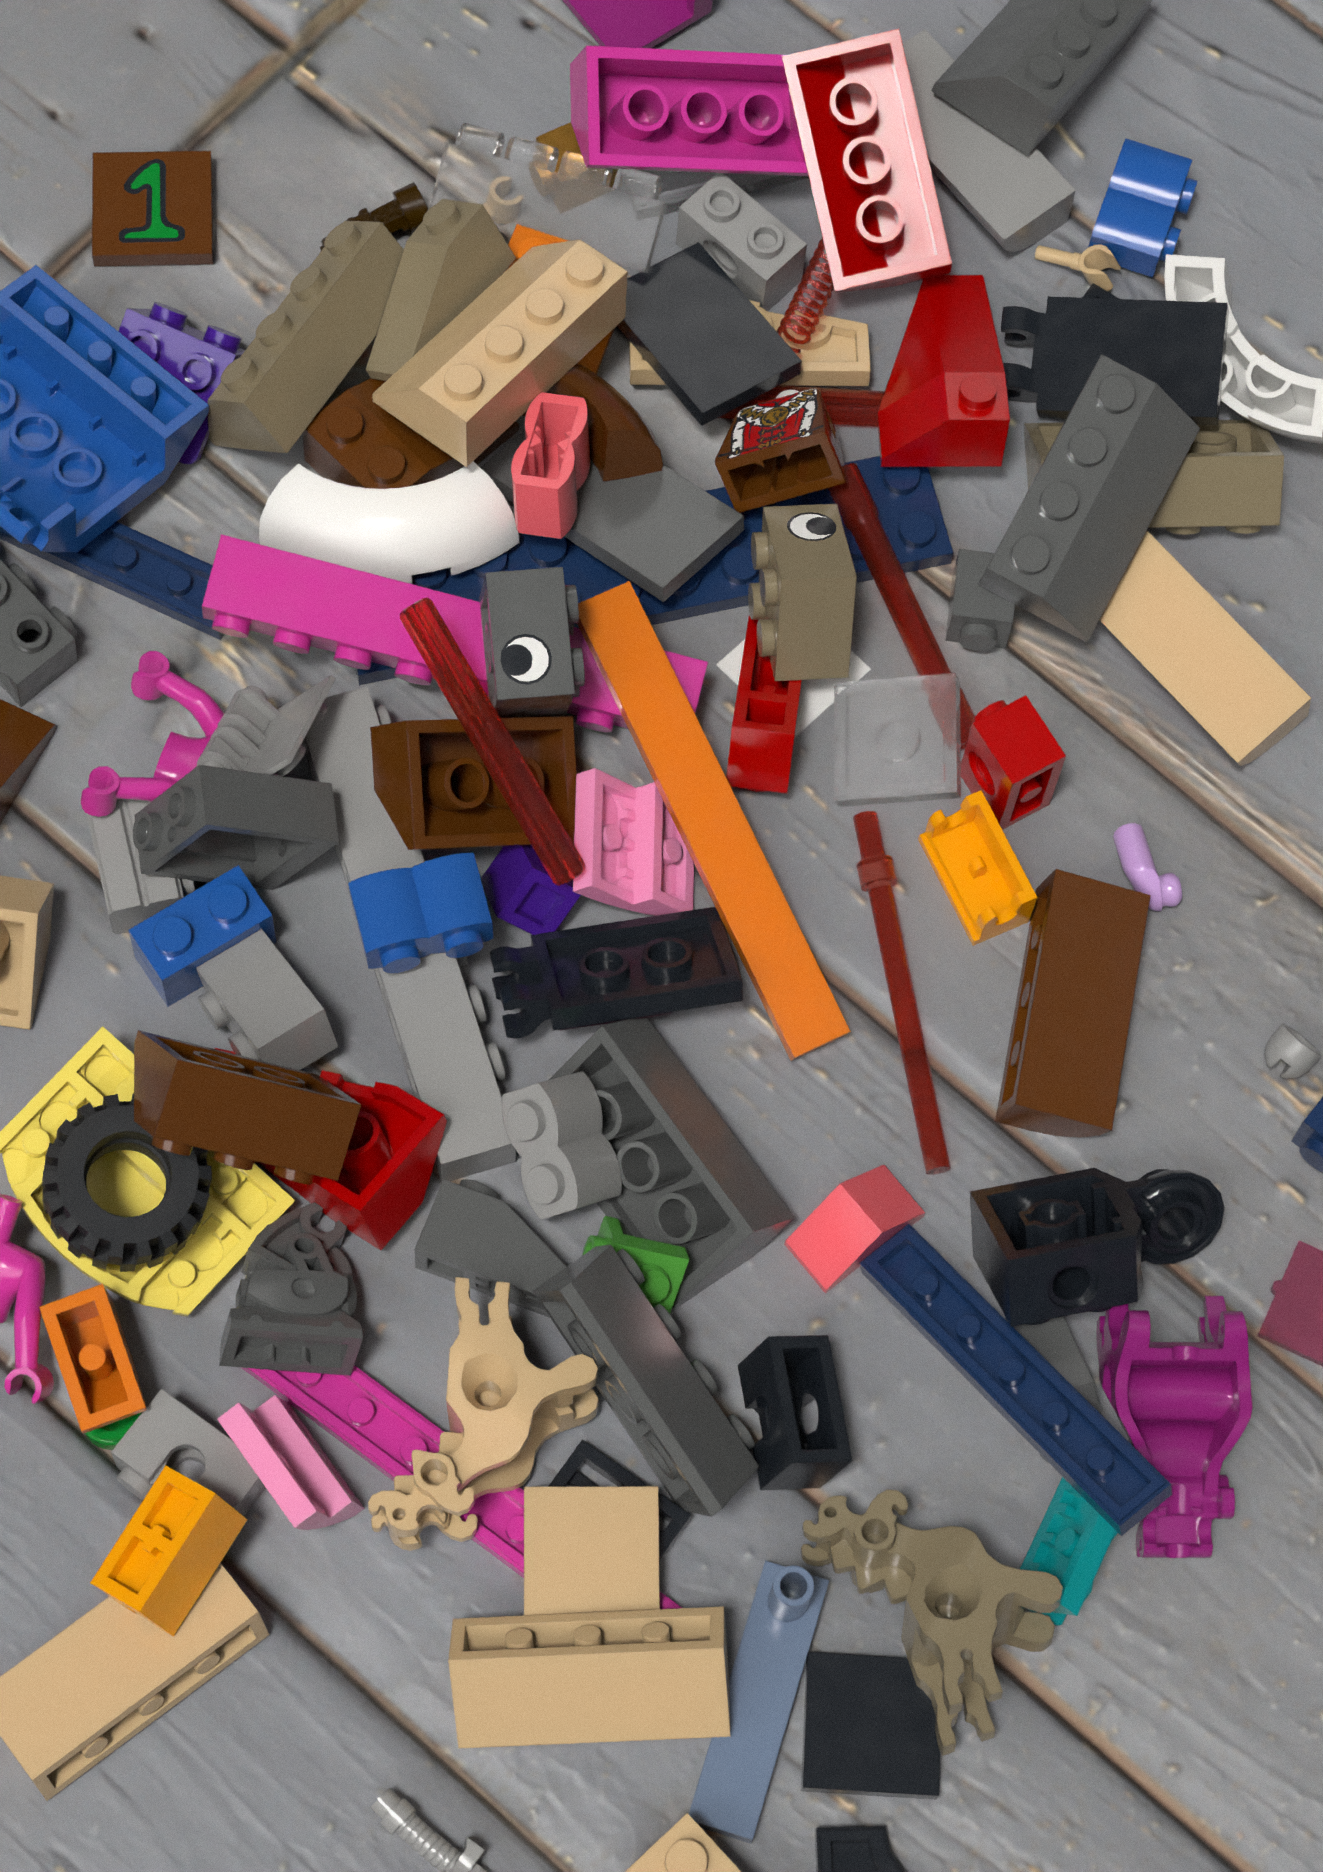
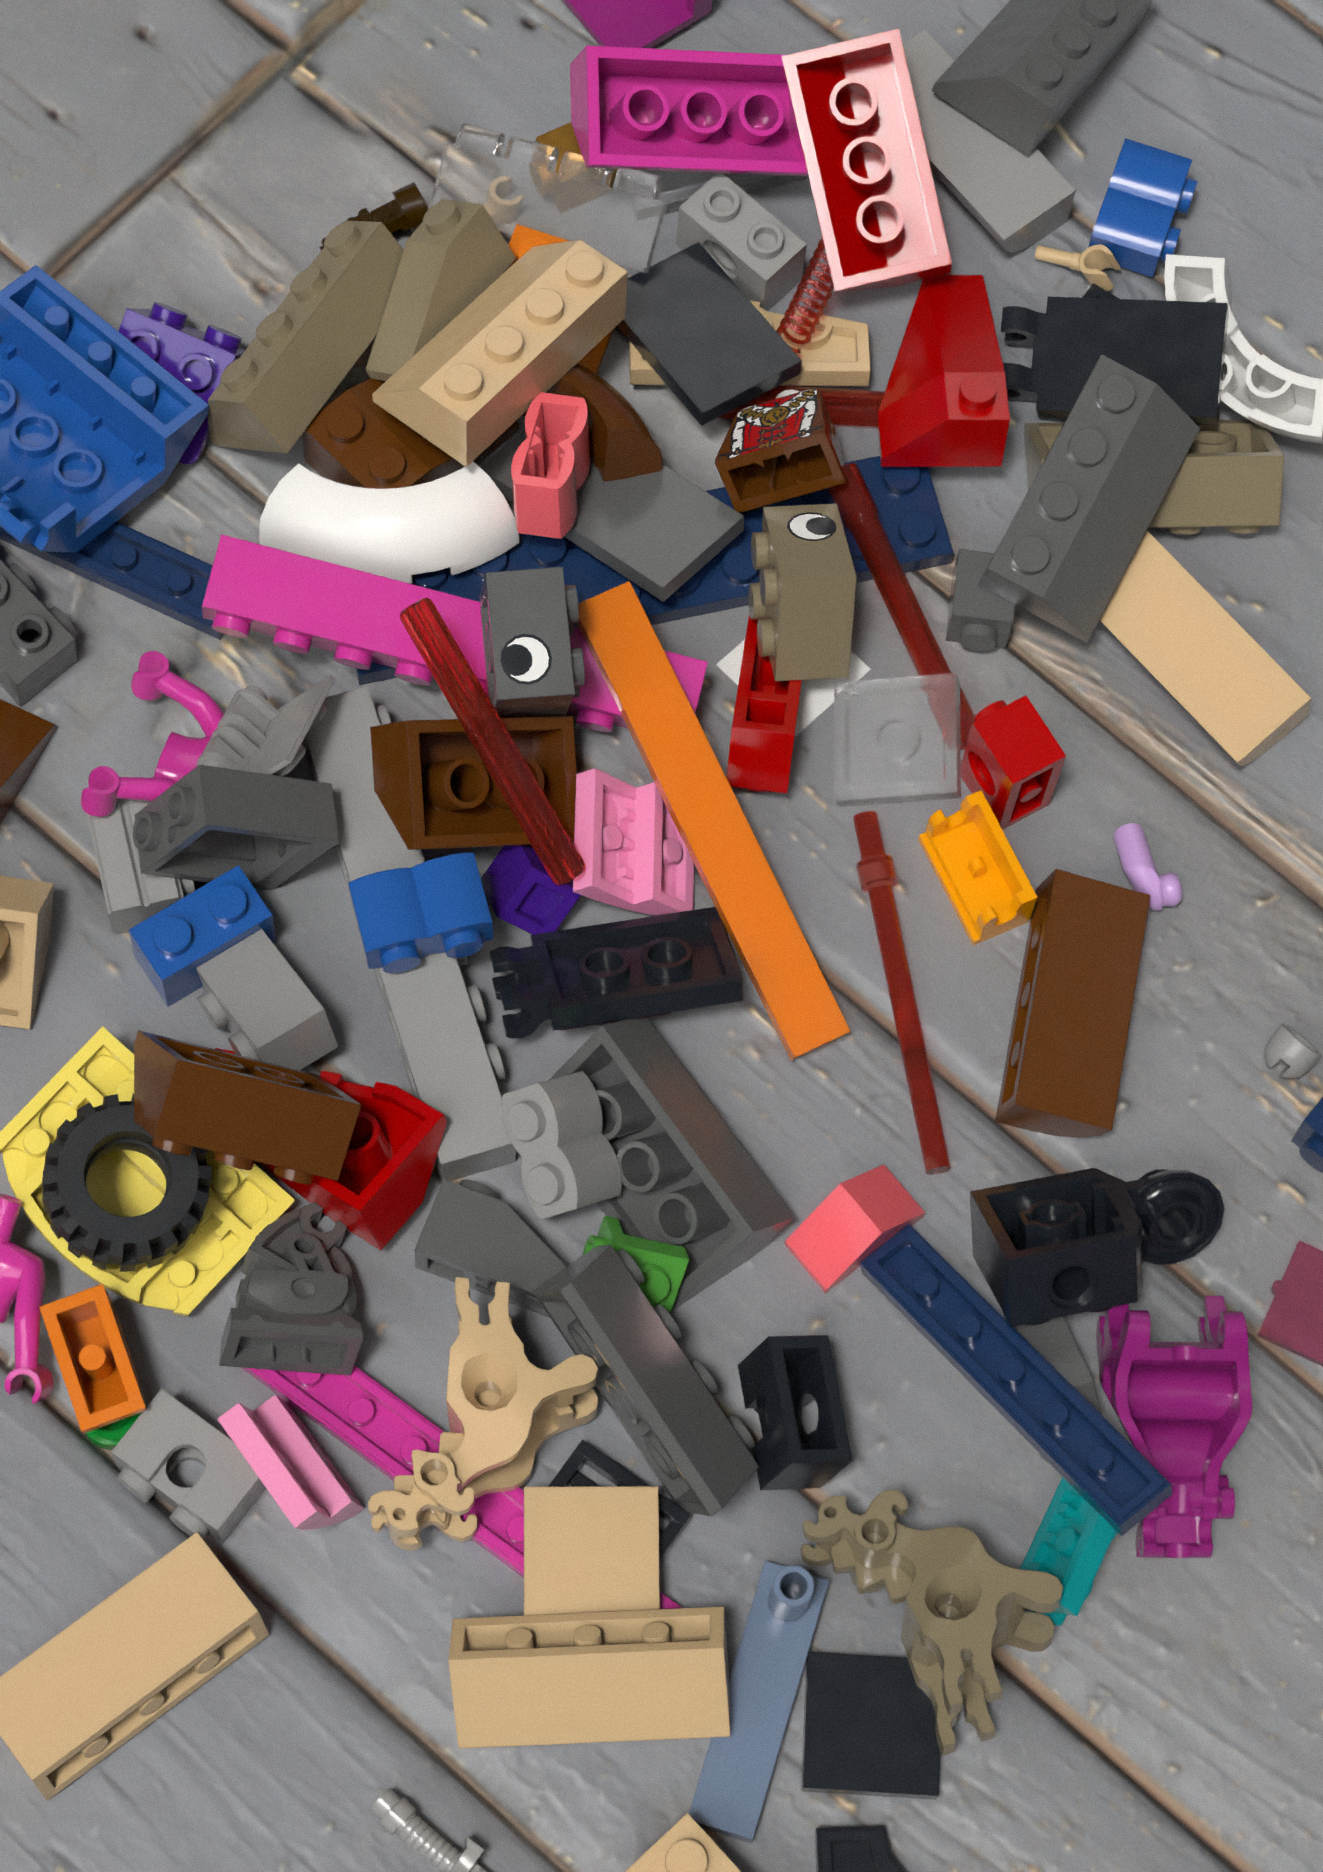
(152, 208): reddish brown tile -> none
(169, 1550): light orange hinge -> none

